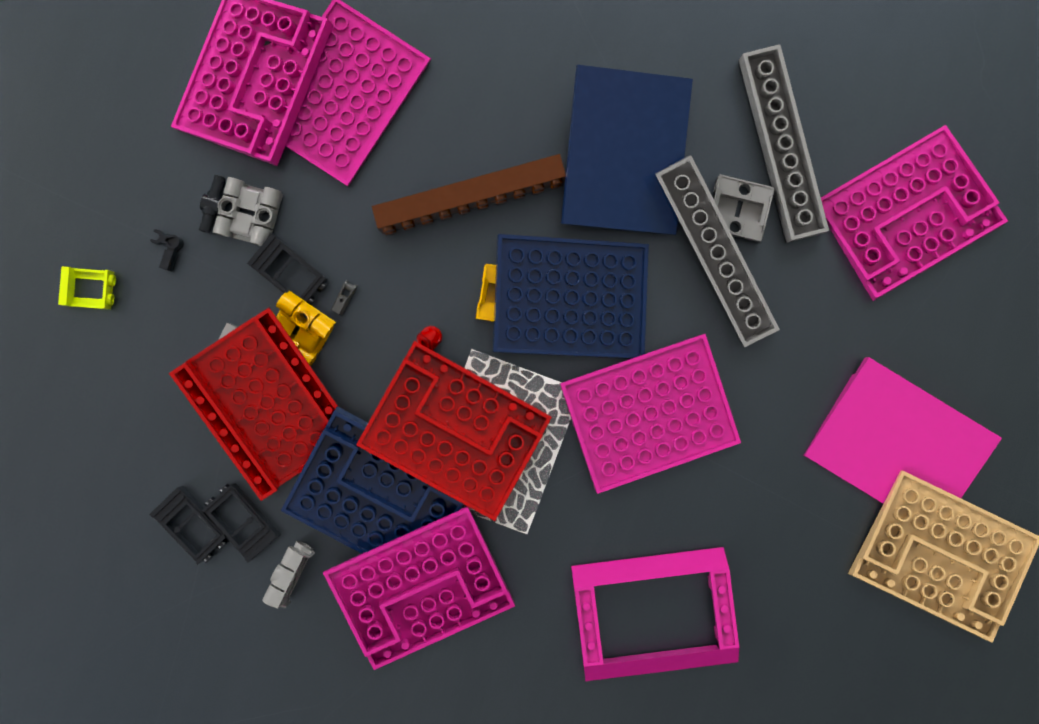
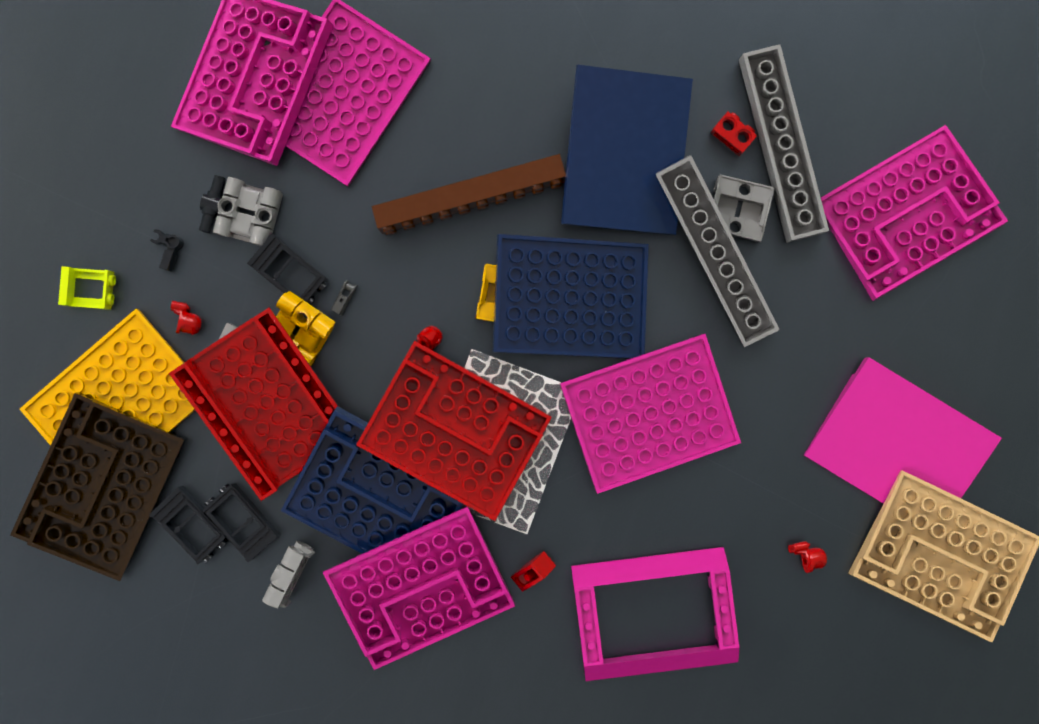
(97, 487): none -> dark brown slope
(121, 370): none -> yellow plate
(187, 322): none -> red piece
(533, 571): none -> red slope
(730, 138): none -> red brick
(811, 557): none -> red piece

